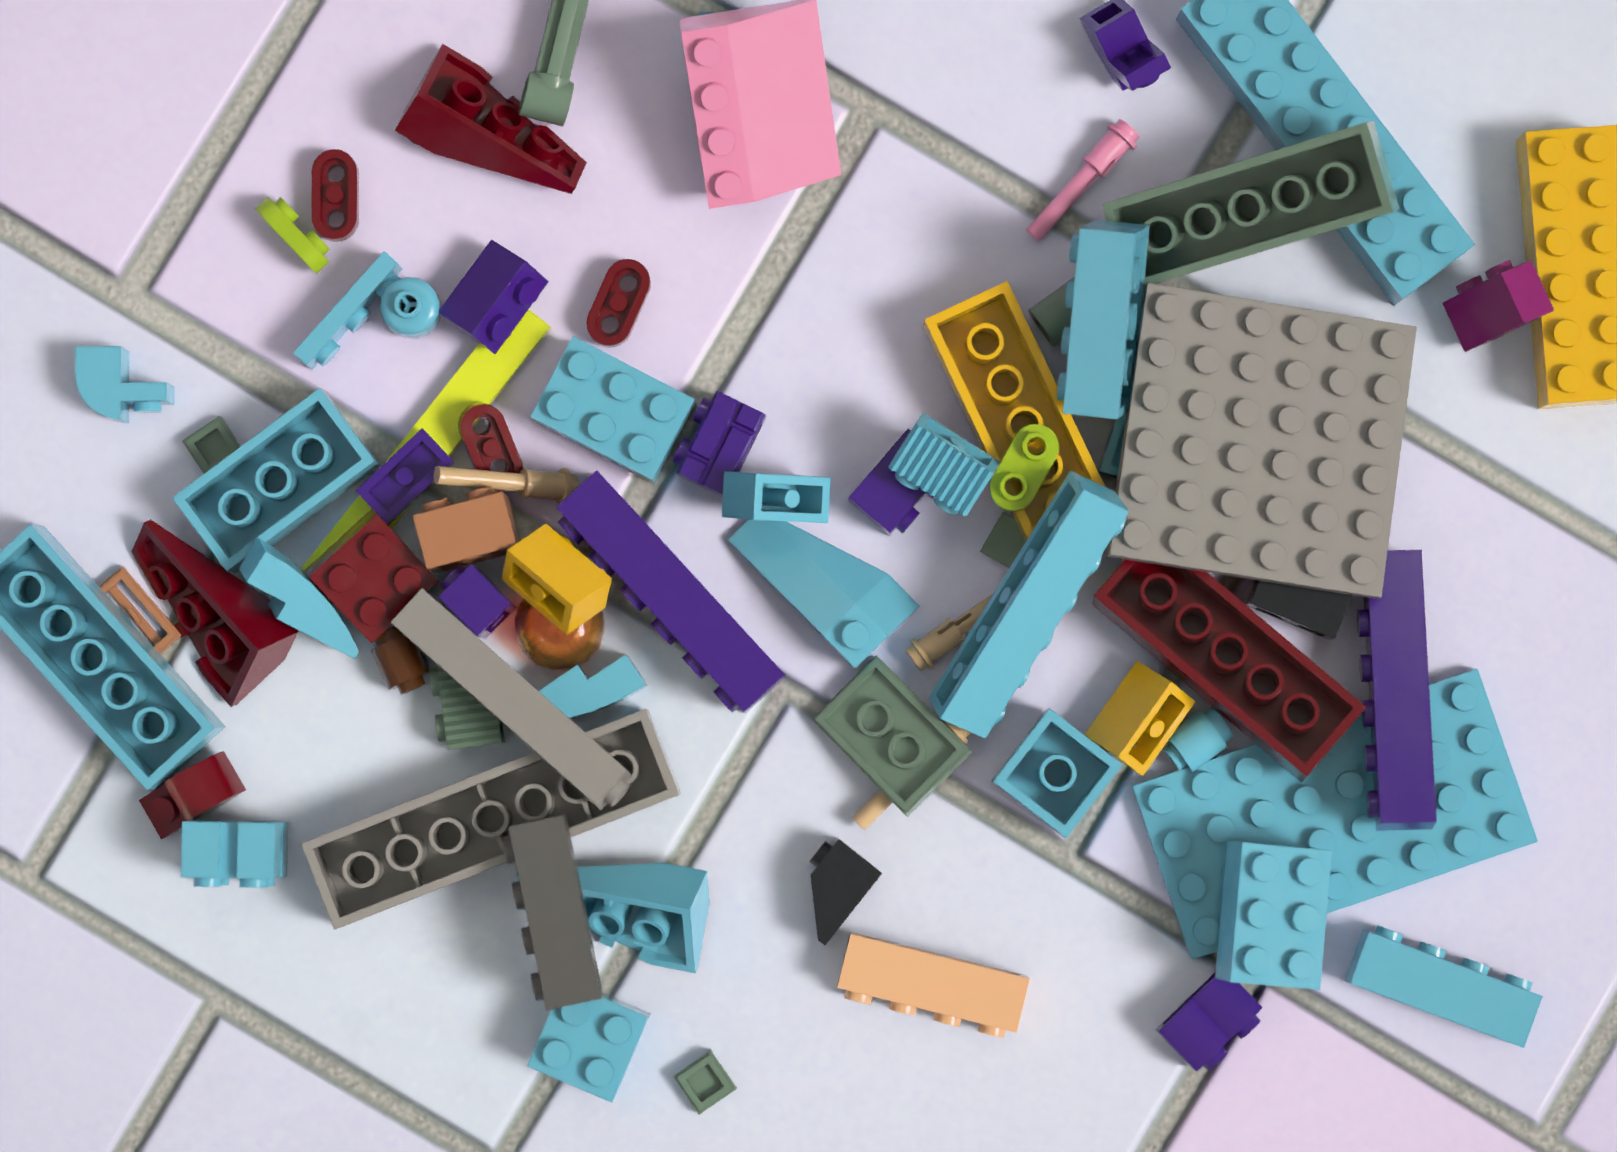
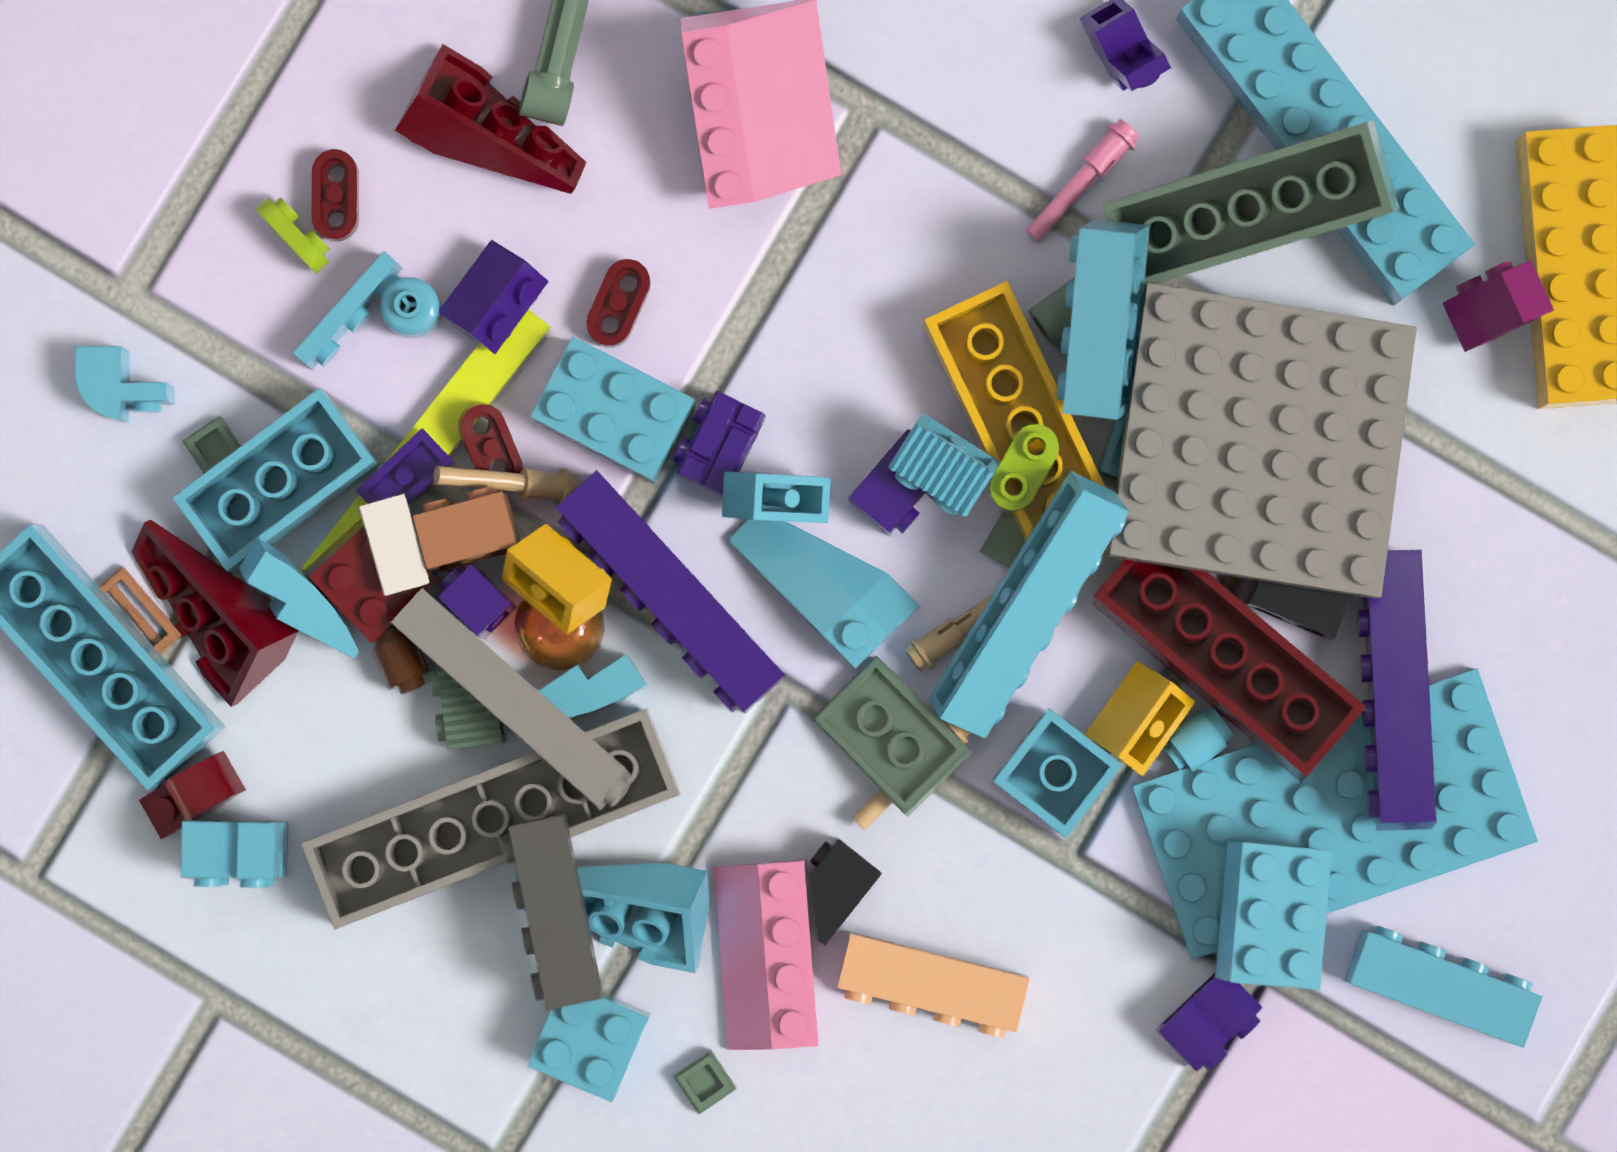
(393, 545): none -> white tile
(766, 956): none -> bright pink slope

